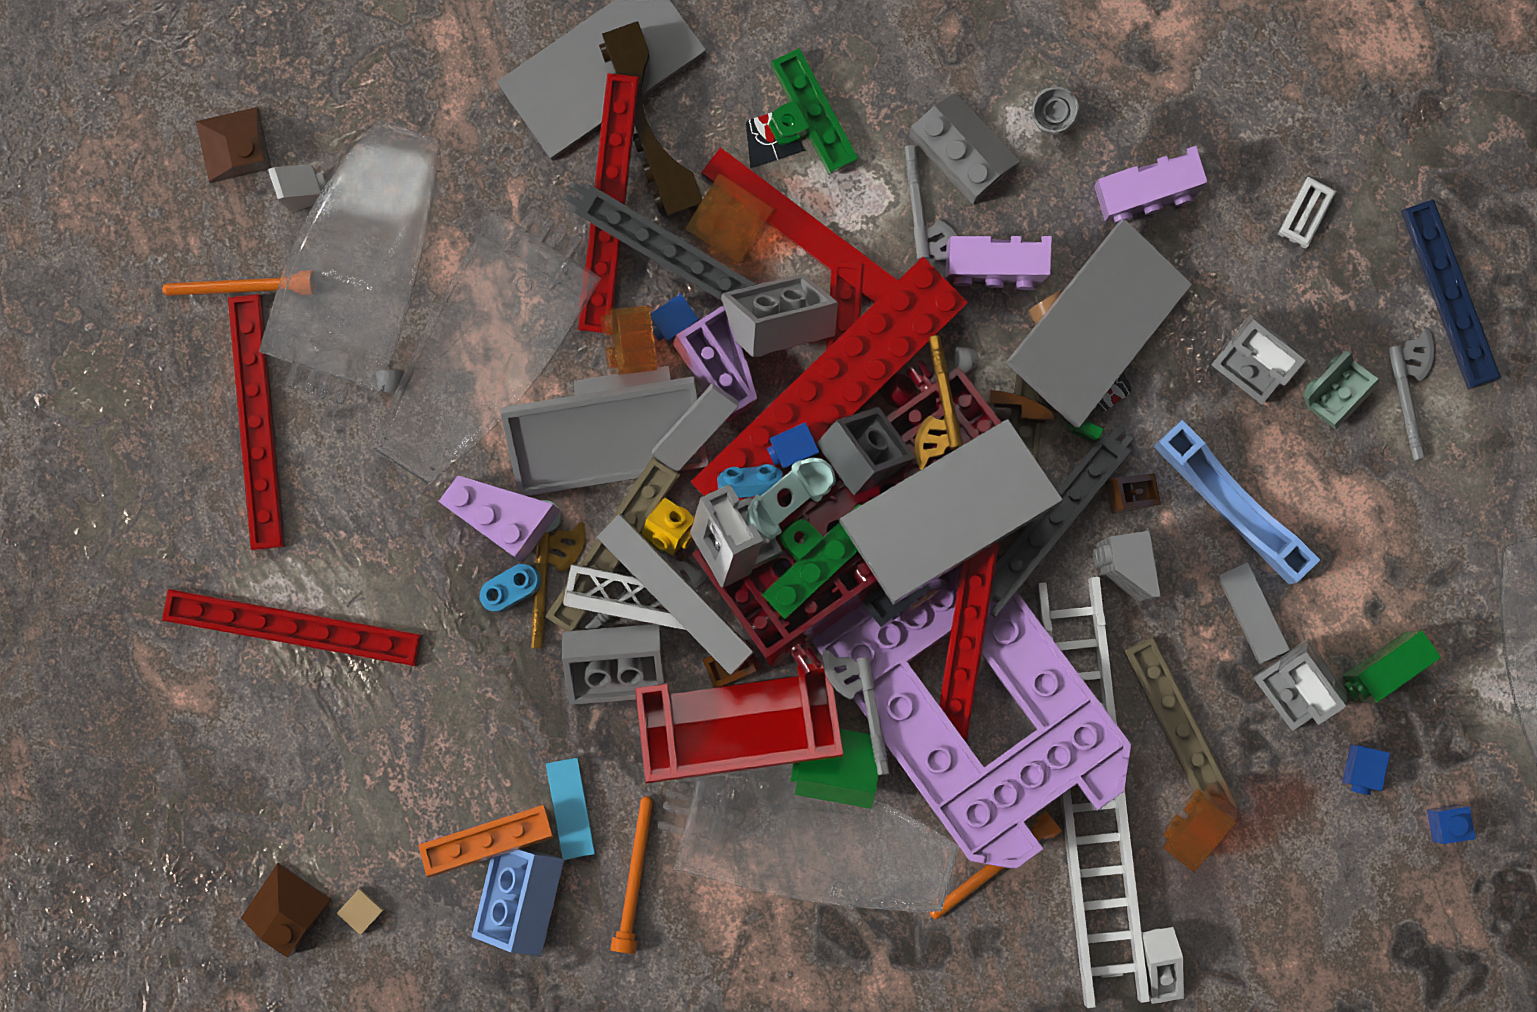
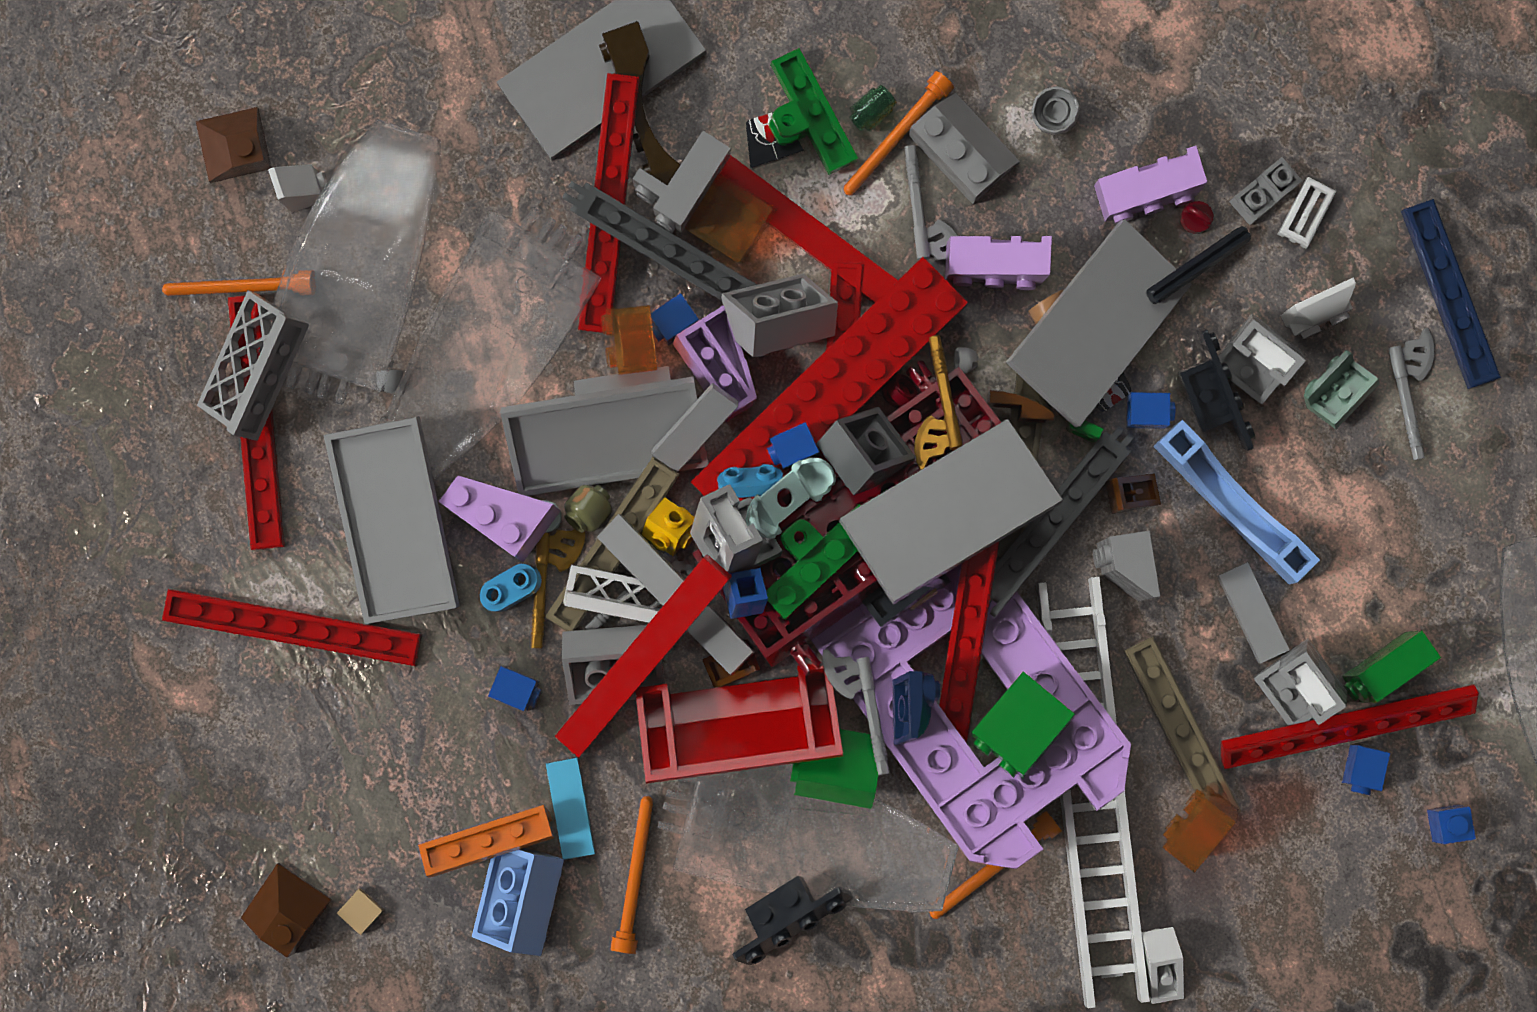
(266, 371): none -> light grey fence
(391, 520): none -> light grey tile
(515, 689): none -> blue brick
(587, 508): none -> olive head
(643, 655): none -> red tile
(688, 186): none -> light grey brick
(745, 593): none -> blue brick
(786, 914): none -> black bracket
(872, 108): none -> clear green brick
(912, 704): none -> dark blue slope
(937, 87): none -> orange piece
(1022, 726): none -> green brick
(1149, 410): none -> blue brick
(1197, 217): none -> dark red tile
(1198, 265): none -> black axle
(1211, 394): none -> black bracket
(1265, 191): none -> light grey slope
(1326, 306): none -> white slope
(1349, 726): none -> red tile

